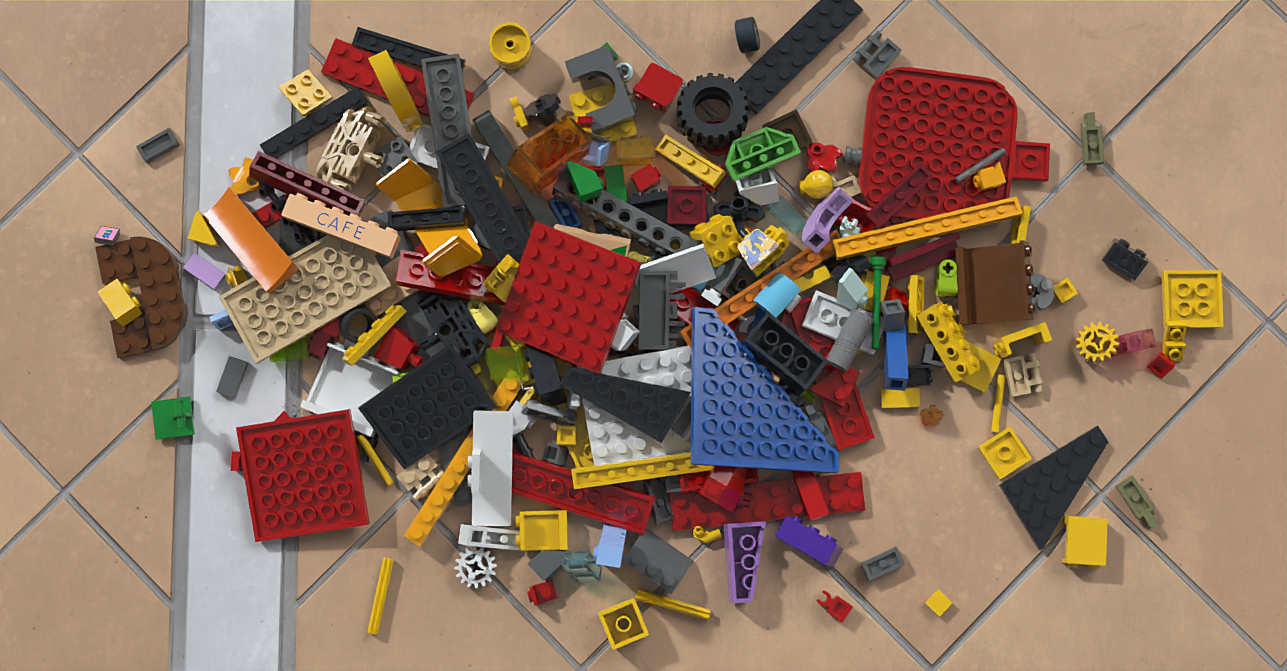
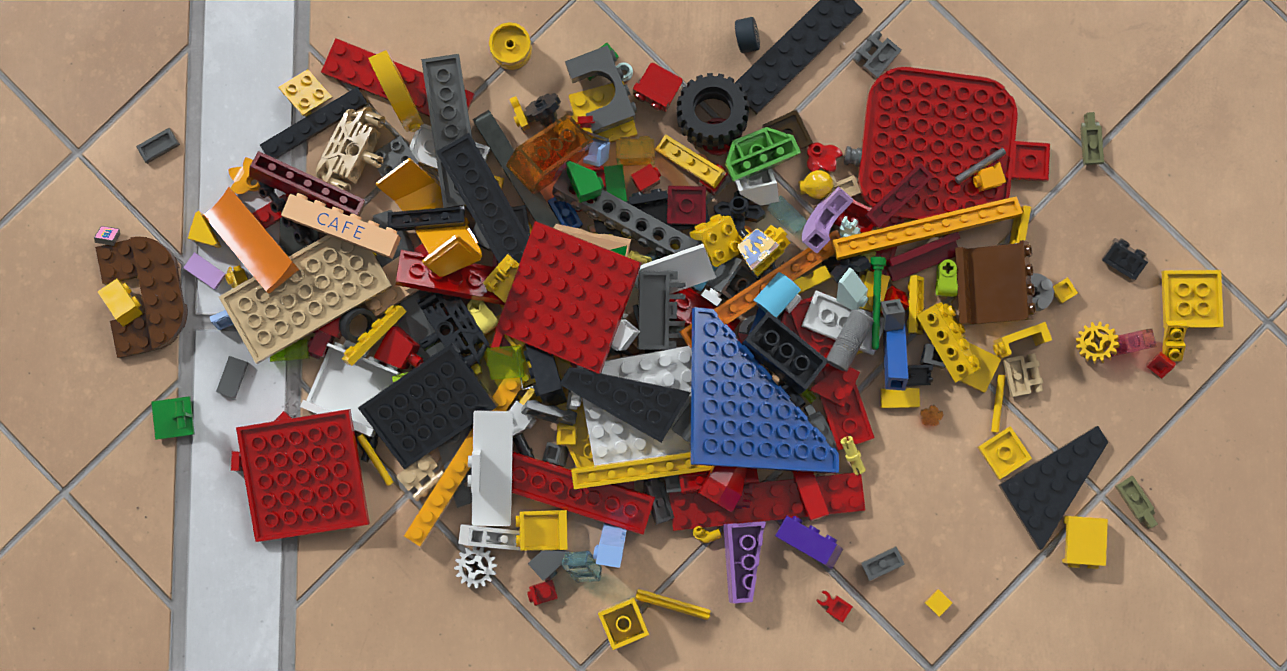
(380, 596): yellow axle -> none
(395, 47): black plate -> none
(658, 560): dark grey slope -> none
(853, 455): none -> light yellow pin

